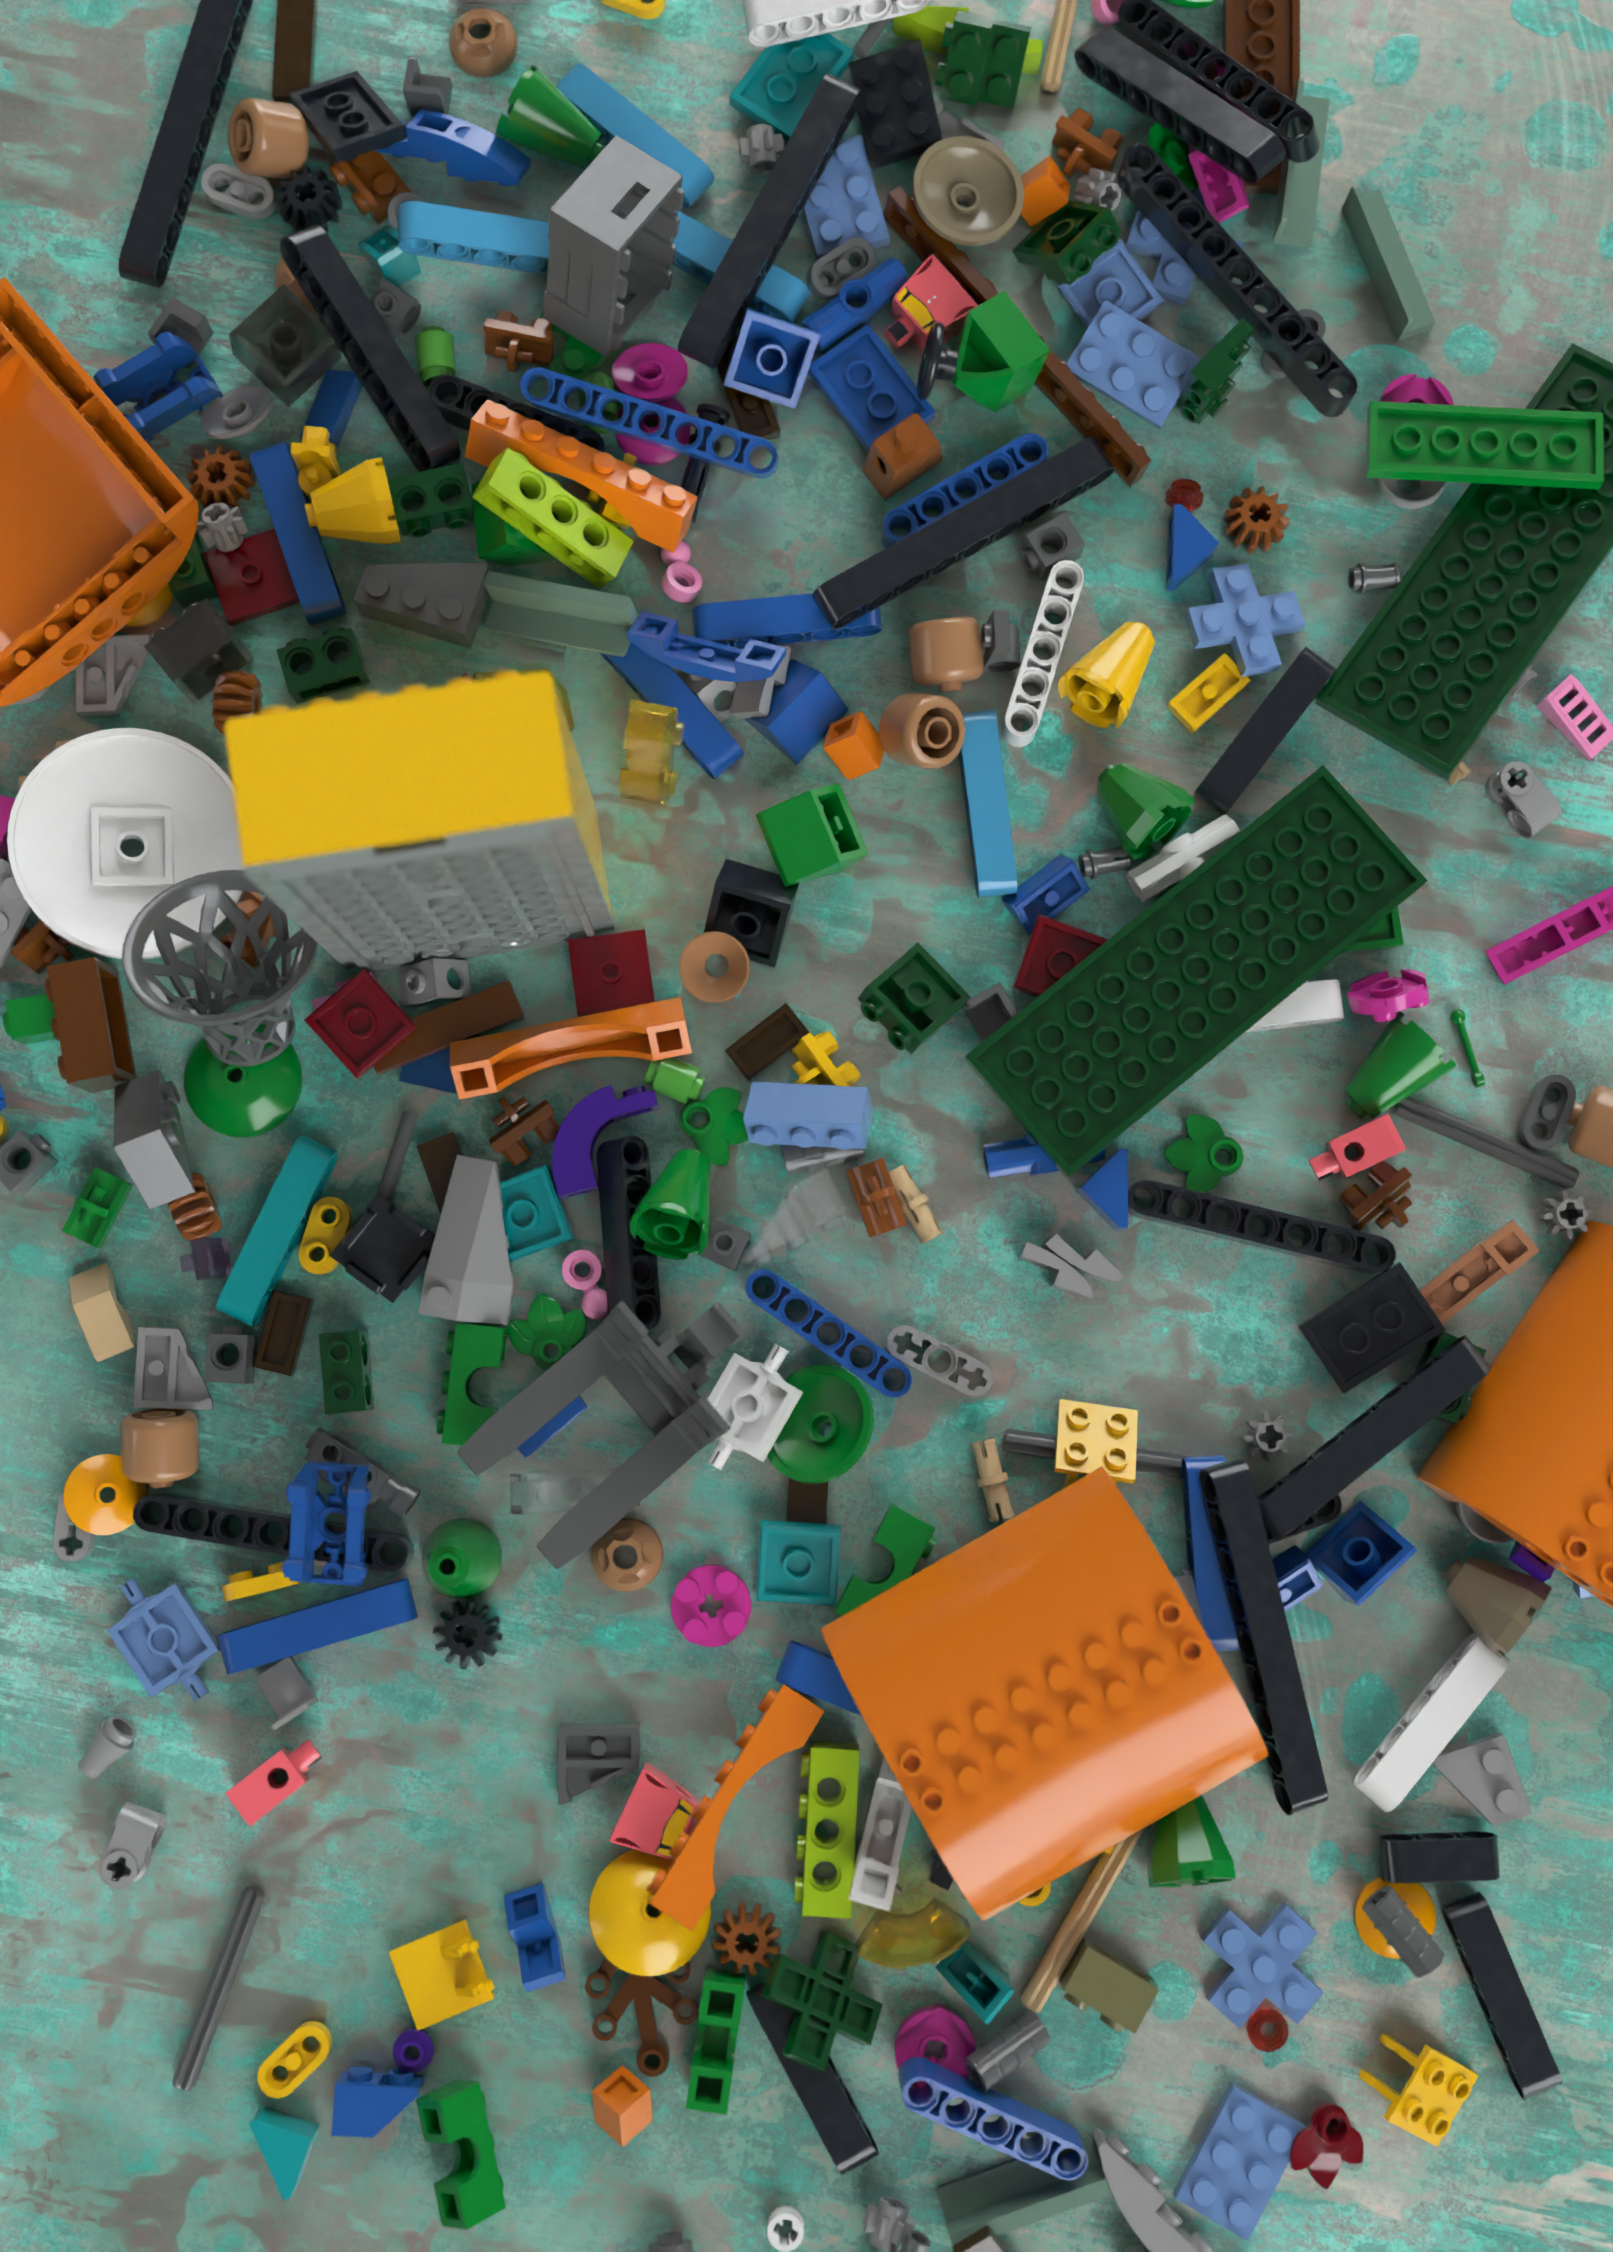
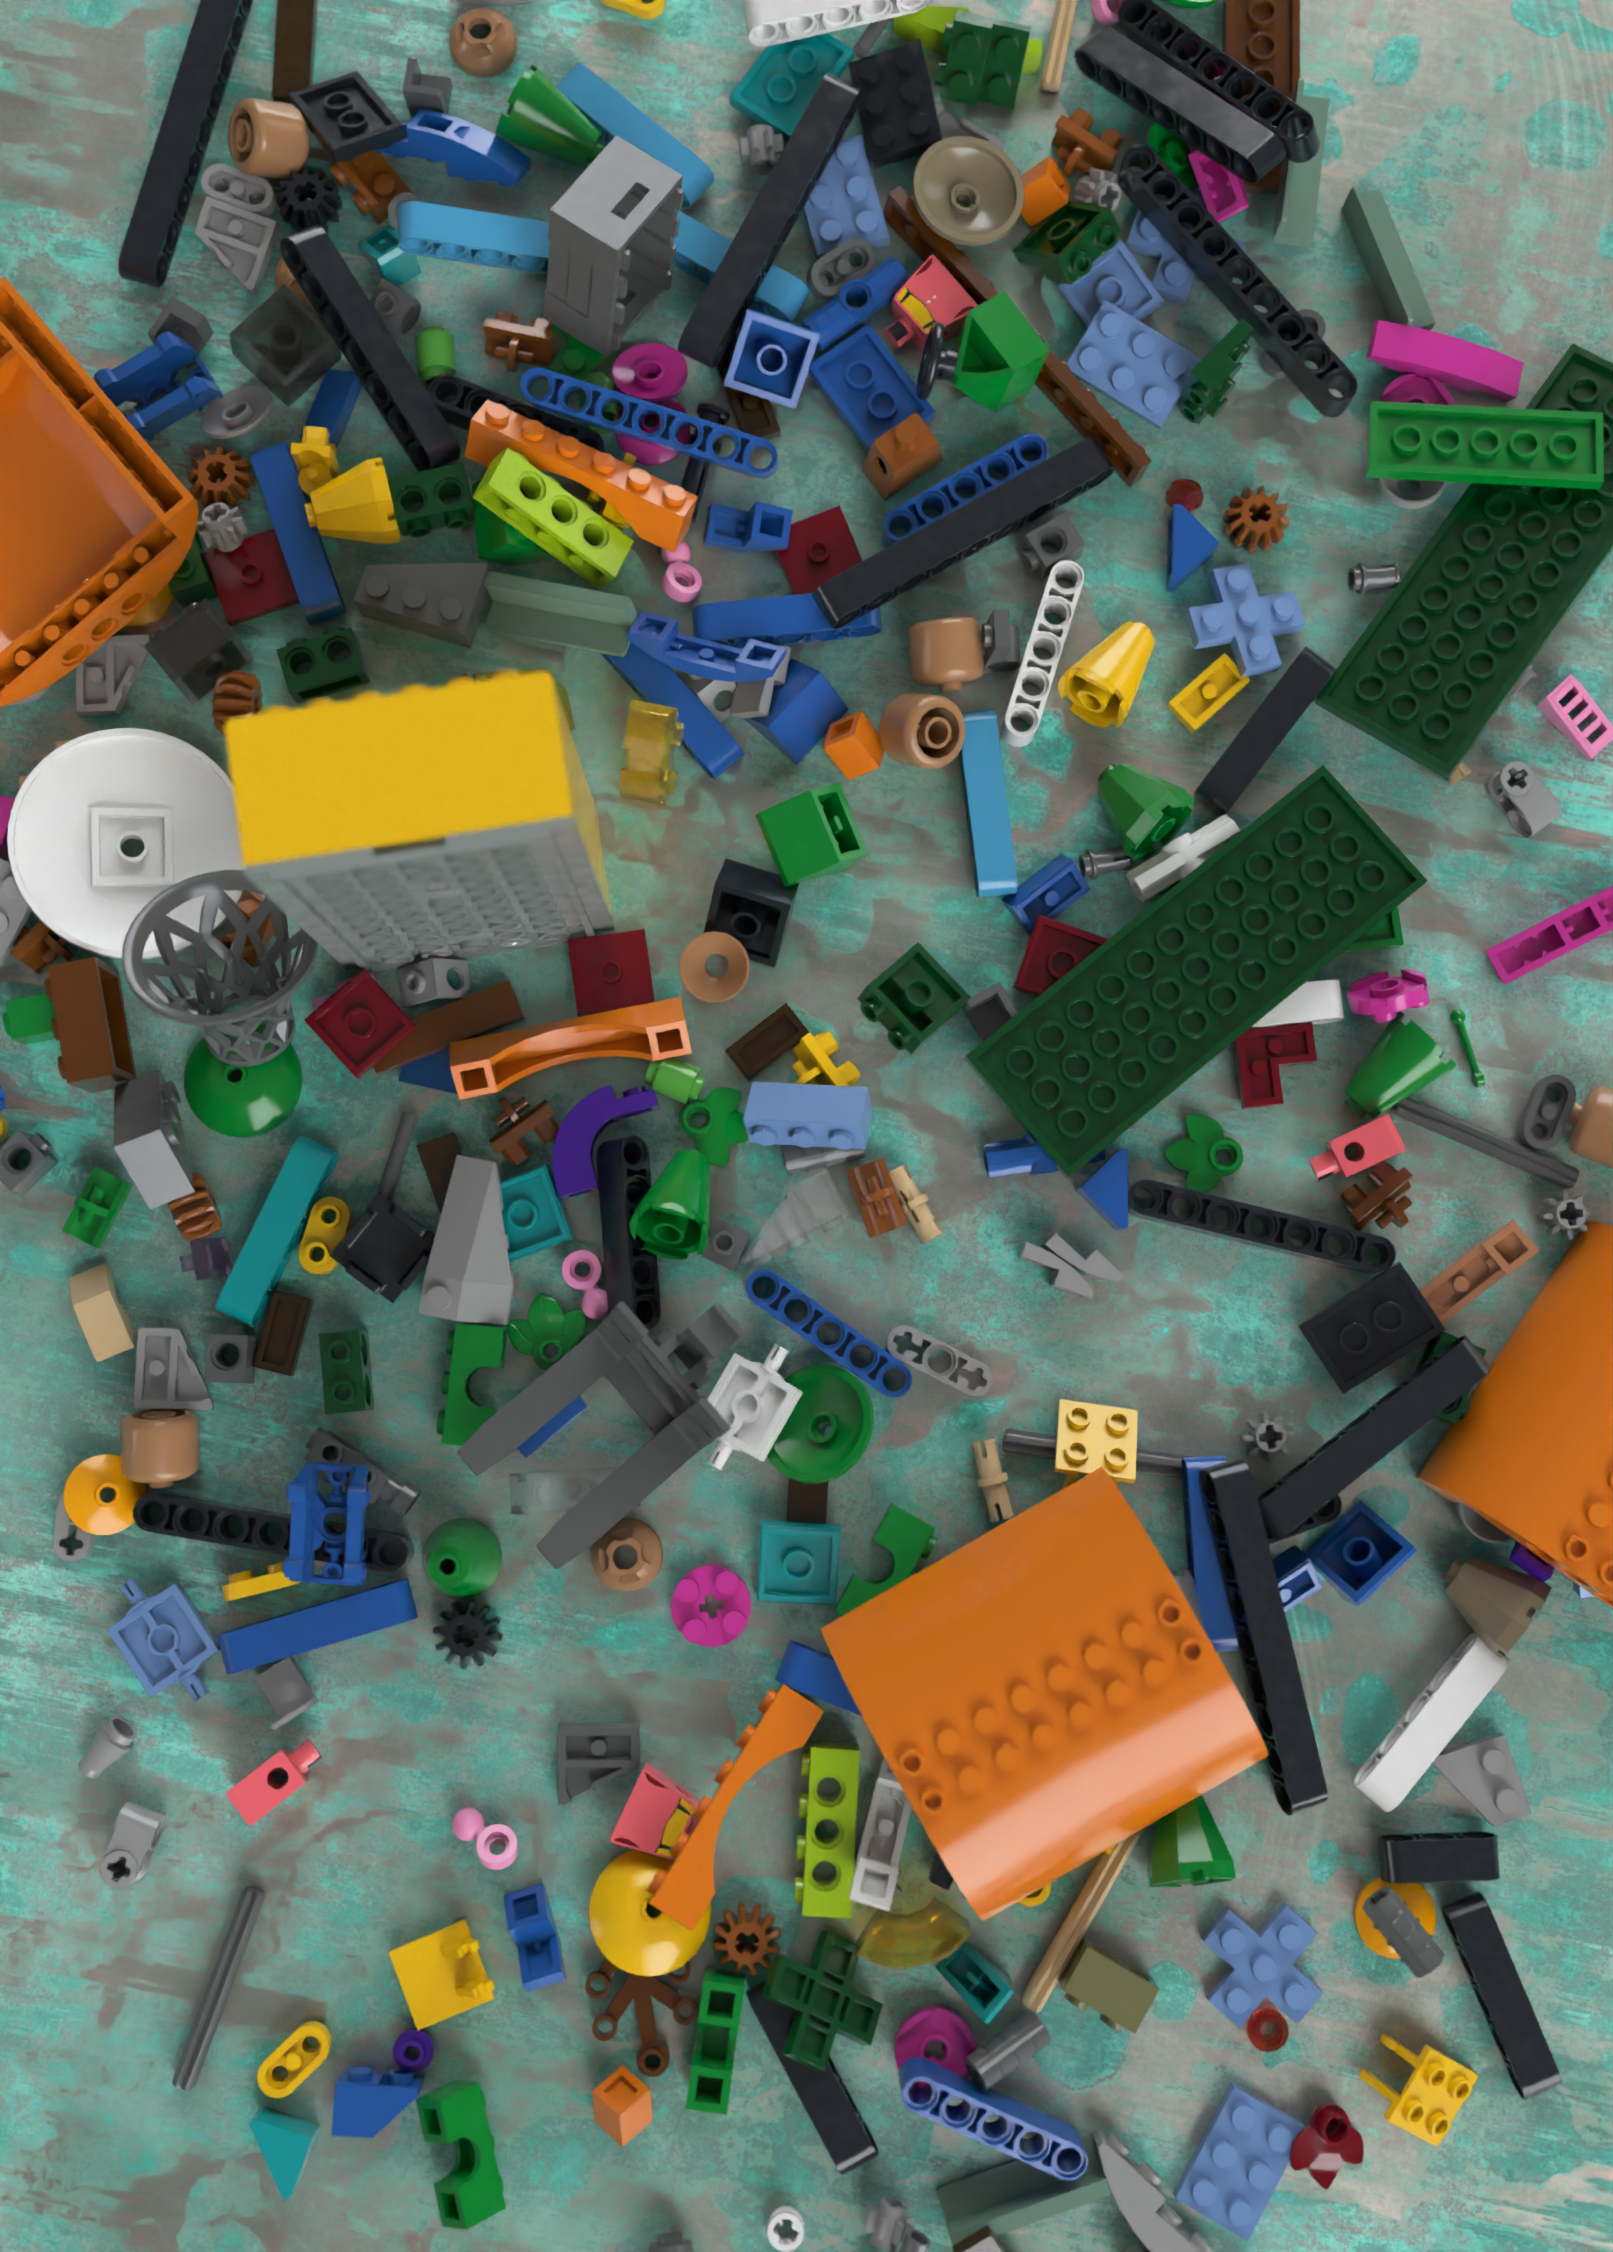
(238, 239): none -> light grey wing
(469, 1826): none -> bright pink plate
(740, 531): none -> blue slope
(818, 551): none -> dark red plate
(1261, 1054): none -> dark red plate
(1445, 359): none -> dark pink slope

